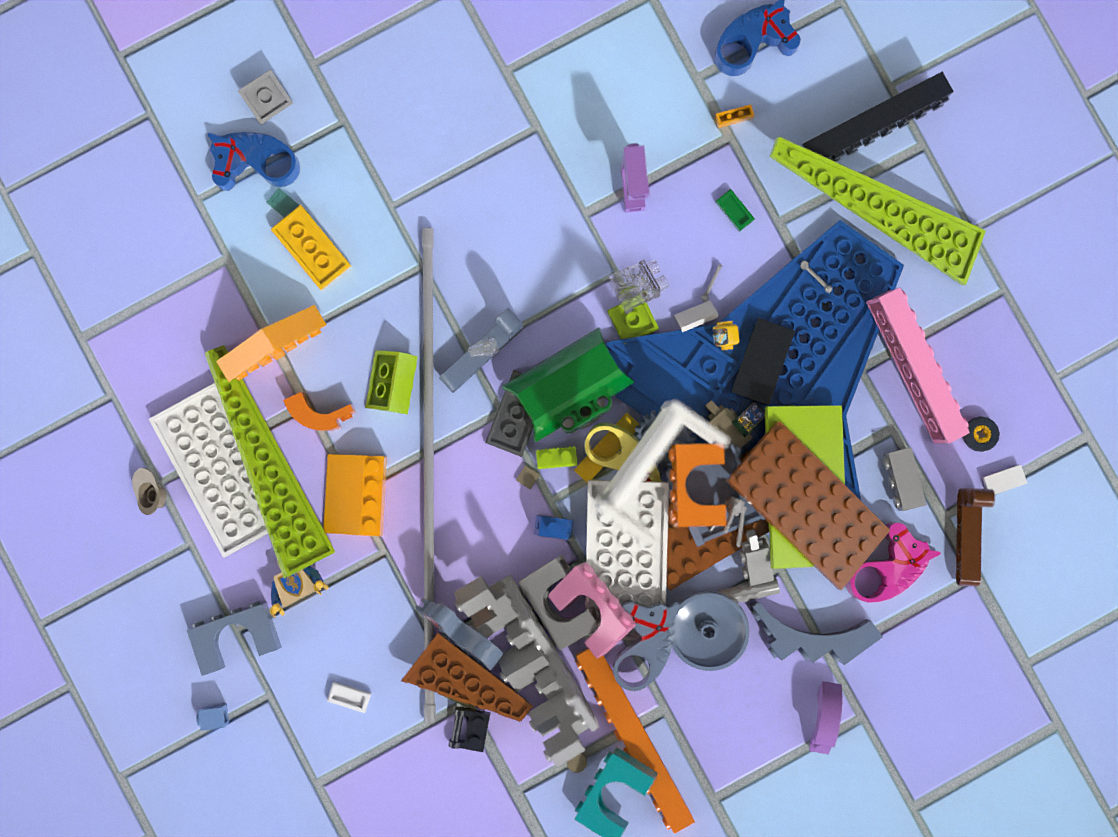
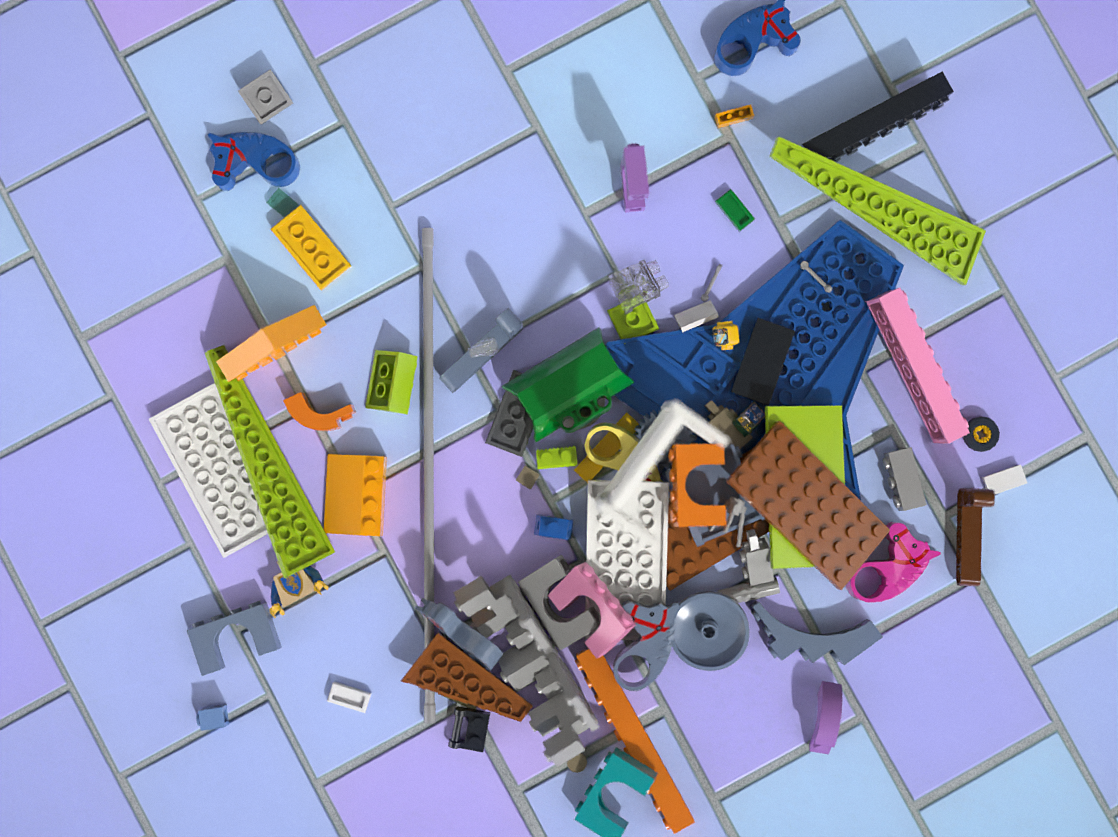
(148, 492): dark tan piece -> none

